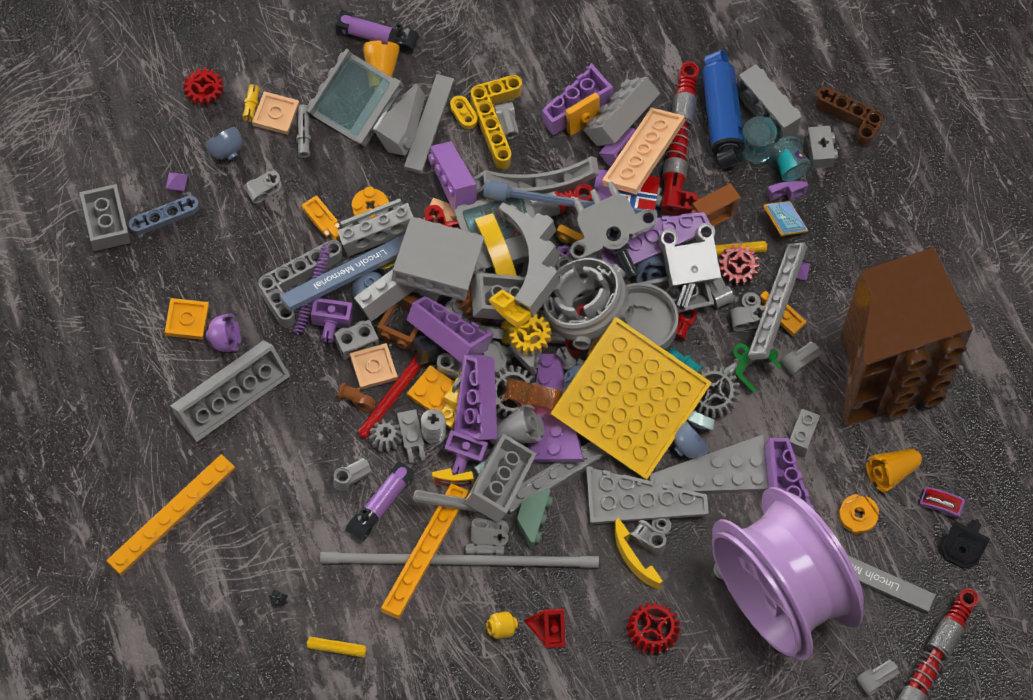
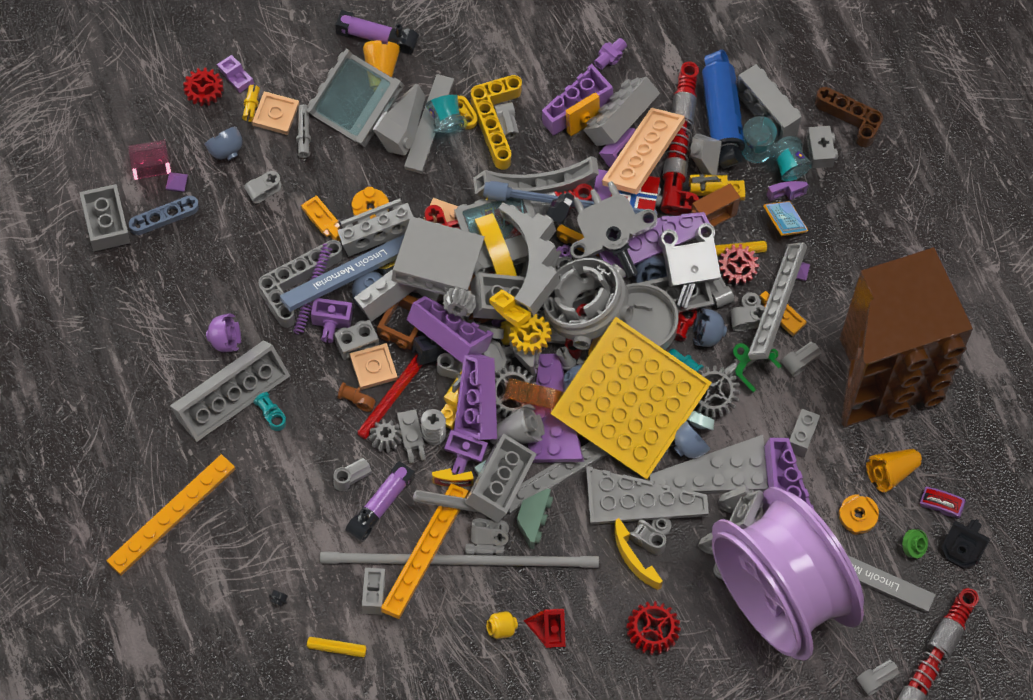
(149, 159): none -> clear pink slope
(186, 319): light orange plate -> none
(235, 74): none -> medium lavender slope
(270, 411): none -> teal connector
(373, 591): none -> light grey brick
(430, 389): light orange plate -> none
(446, 114): none -> hat
(453, 175): medium lavender wedge -> none
(459, 302): none -> light grey gear
(560, 207): none -> black rock
(610, 53): none -> medium lavender axle
(705, 153): none -> light grey slope
(706, 184): none -> yellow plate
(709, 328): none -> sand blue cylinder
(745, 507): none -> light grey plate
(915, 543): none -> bright green plate

